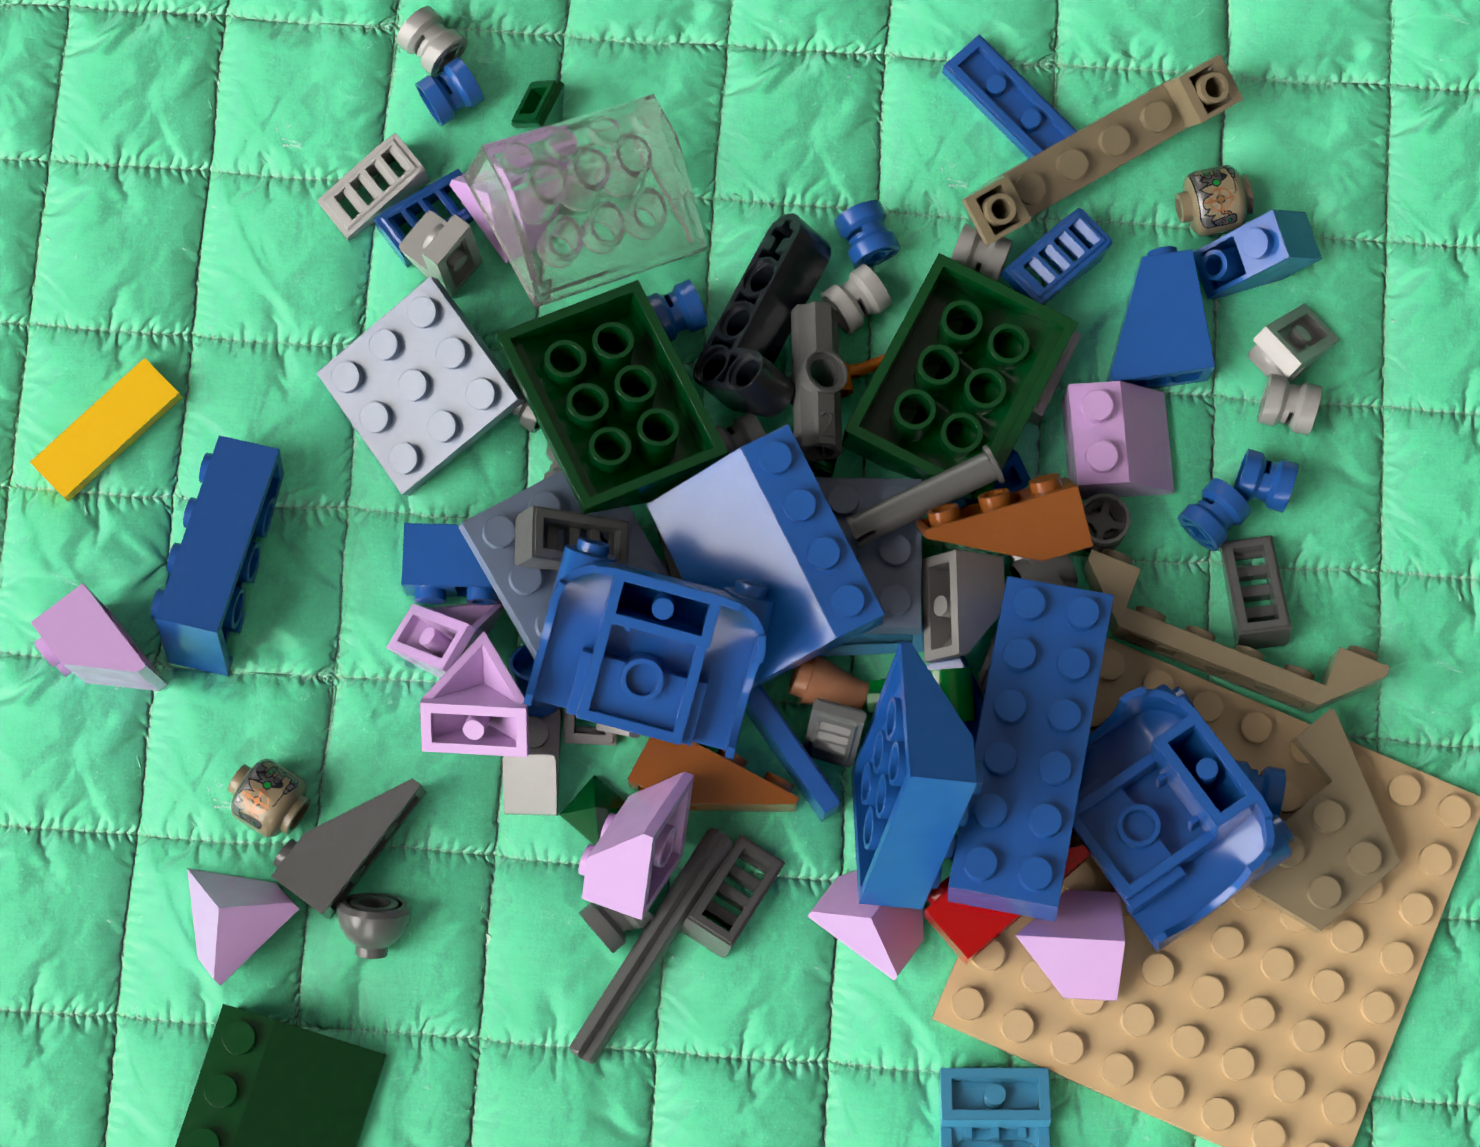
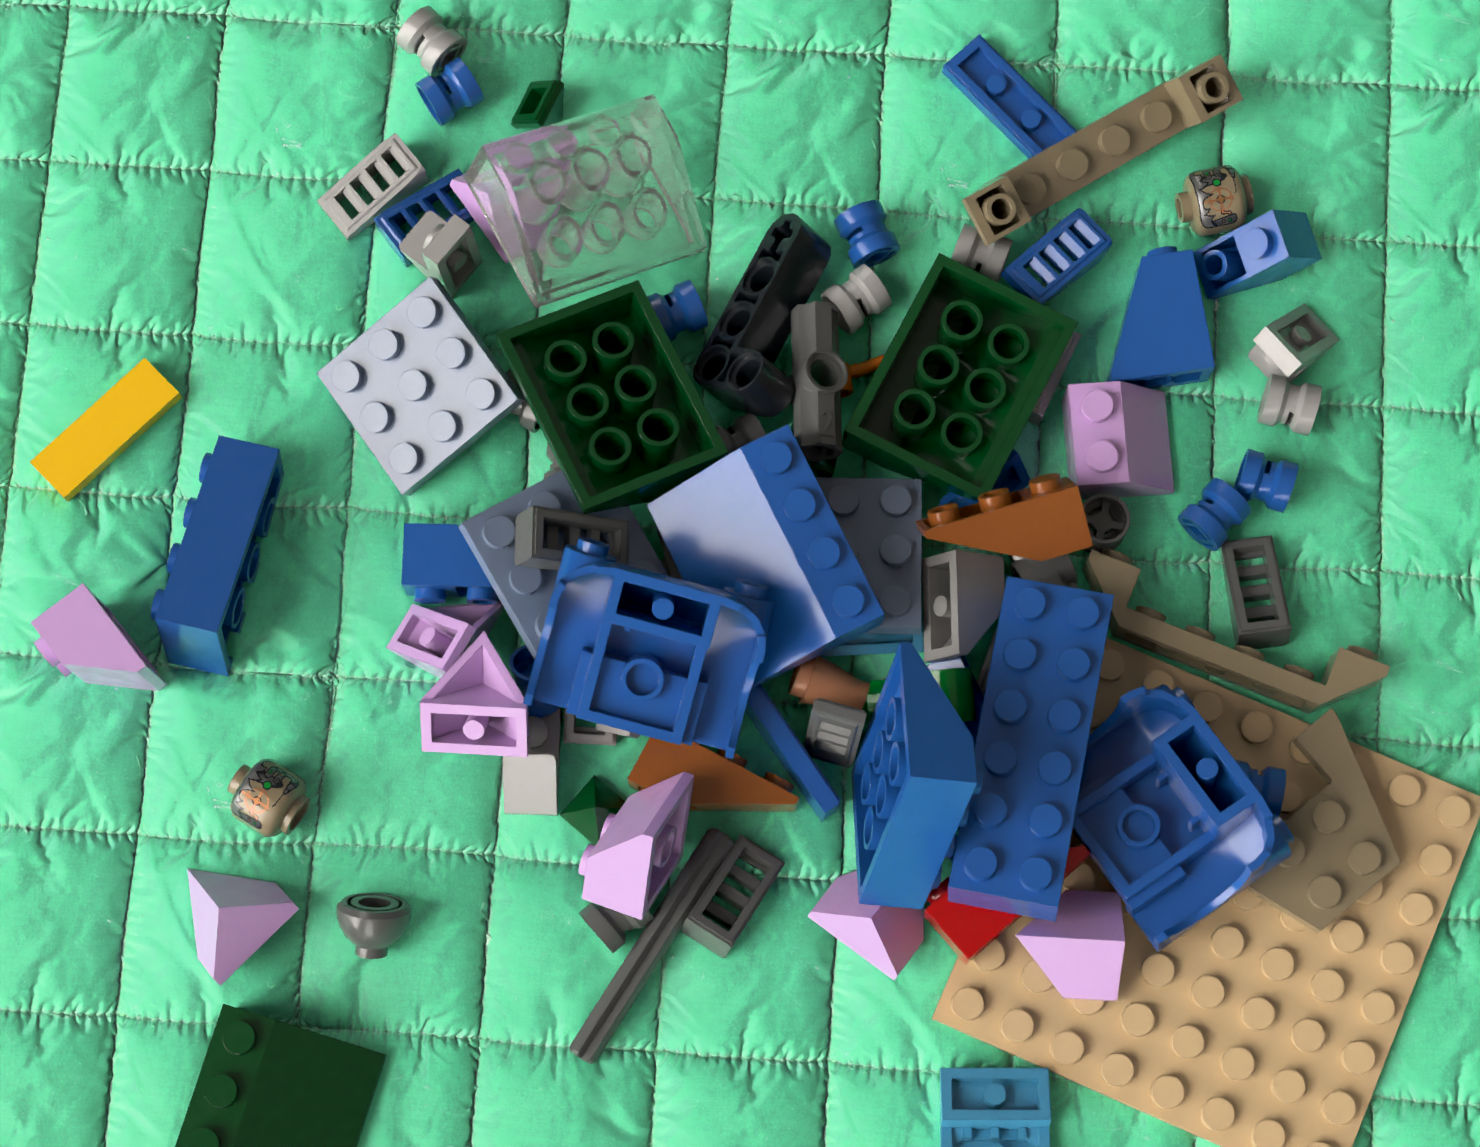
(339, 852): dark grey slope -> none
(929, 494): dark grey pin -> none

